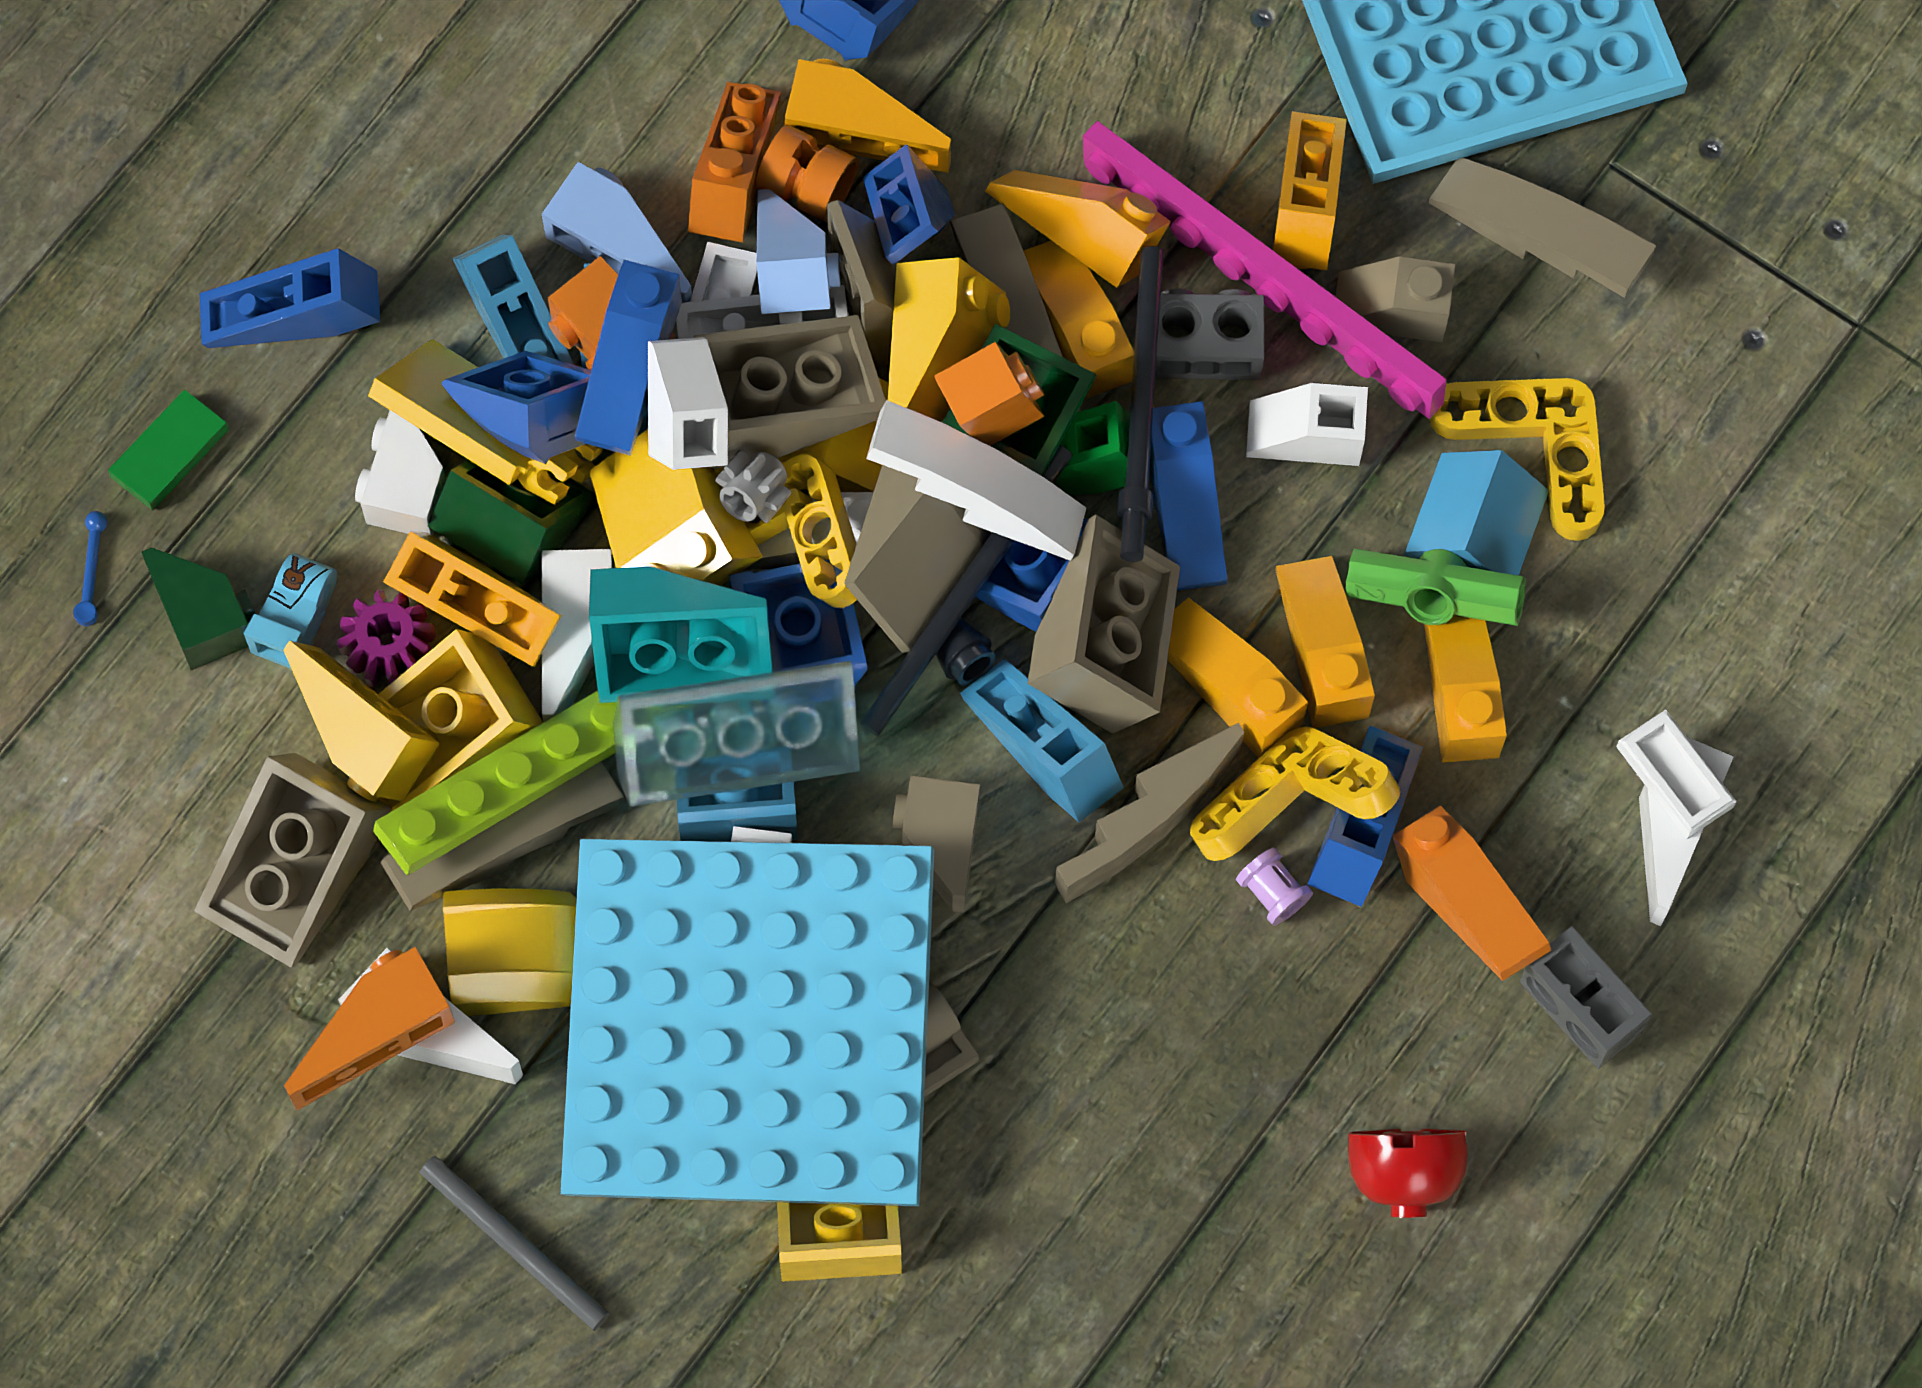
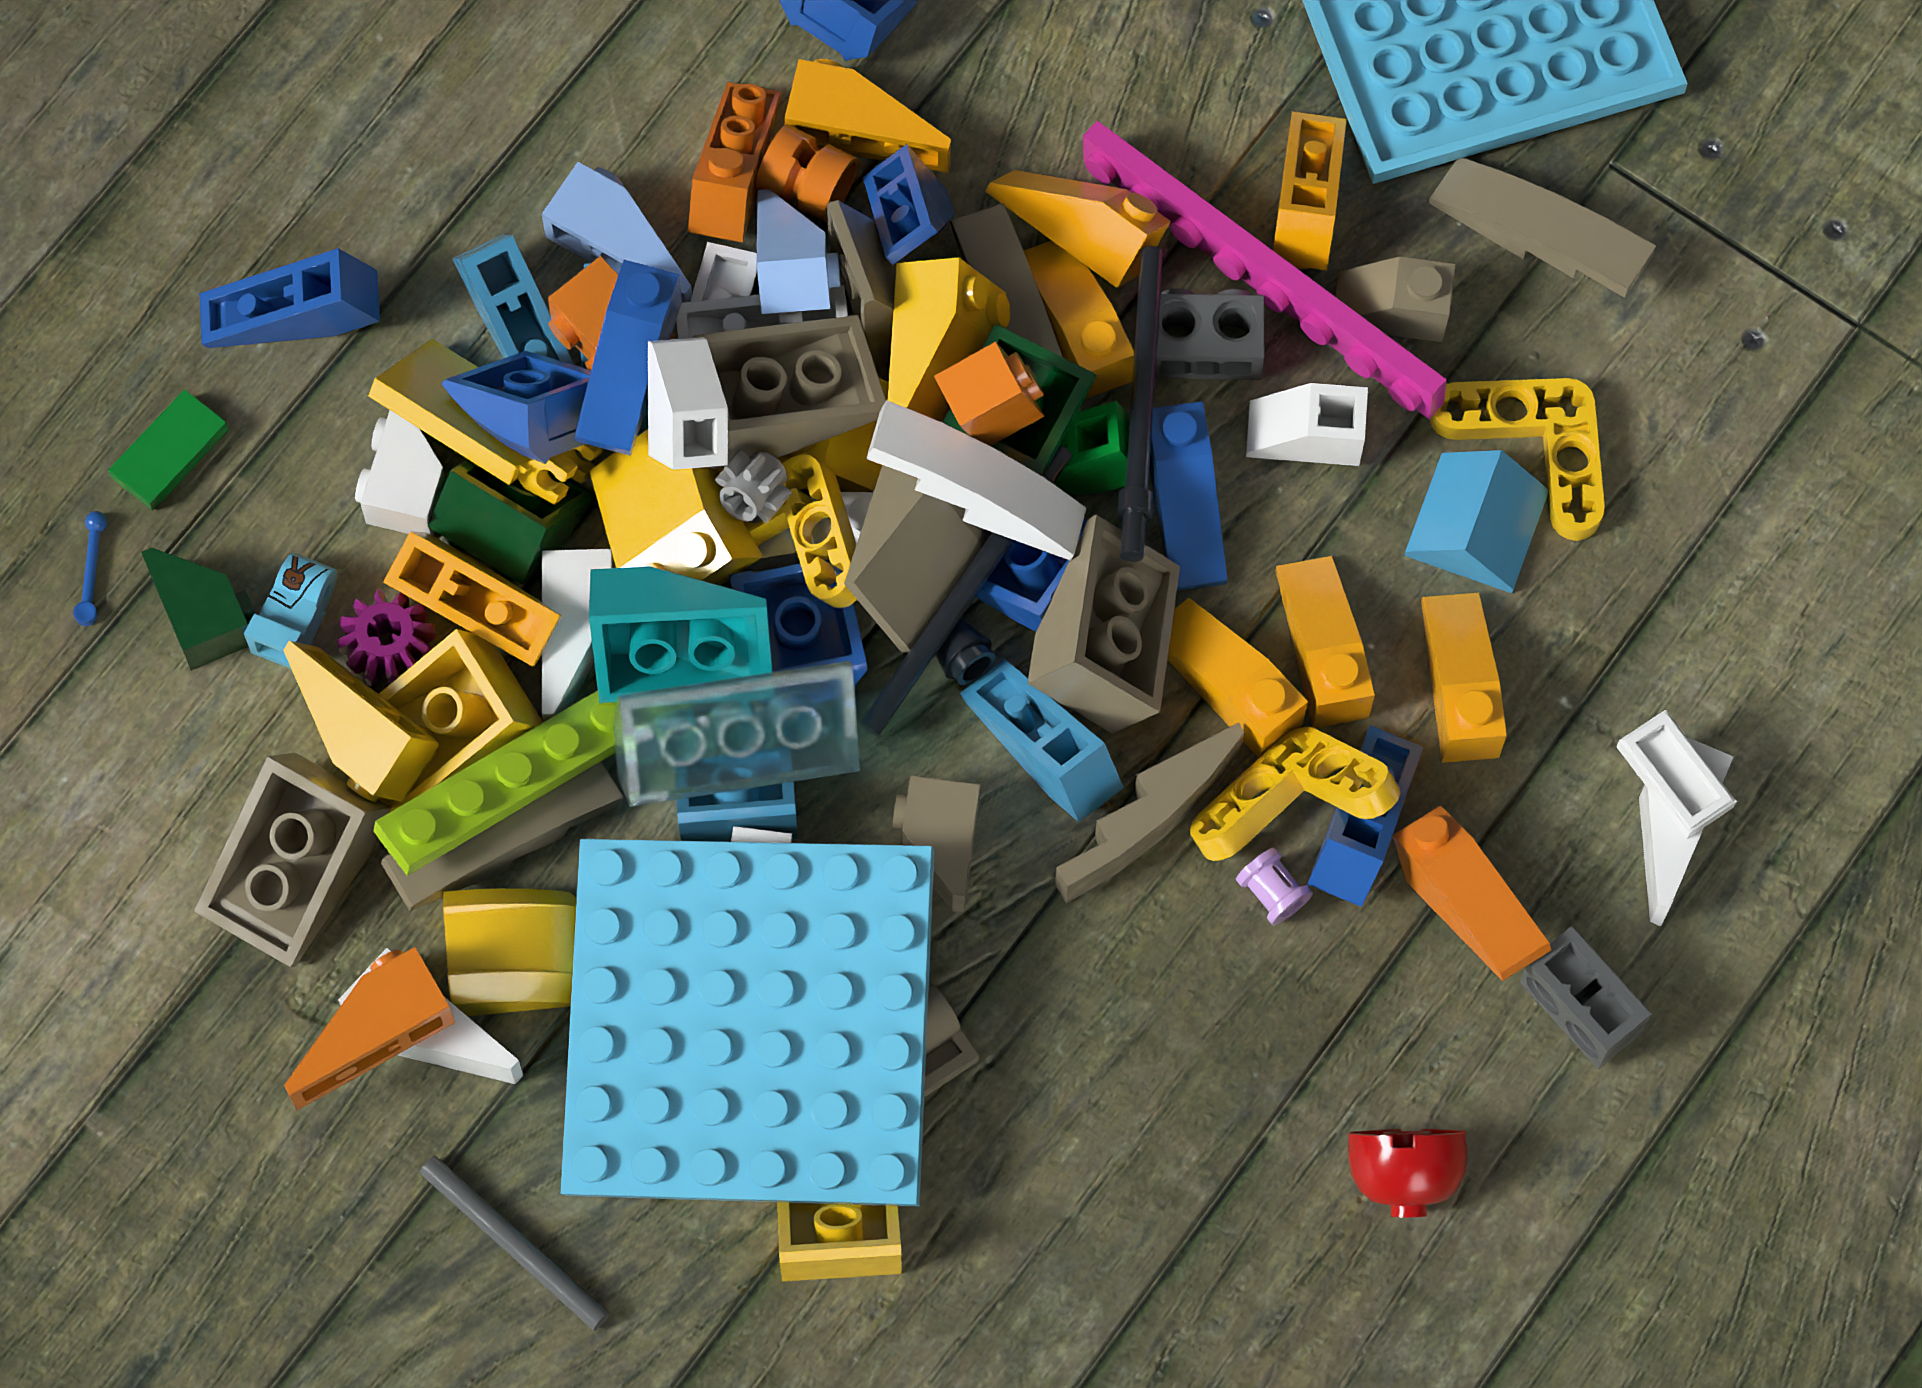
(1436, 587): bright green piece -> none

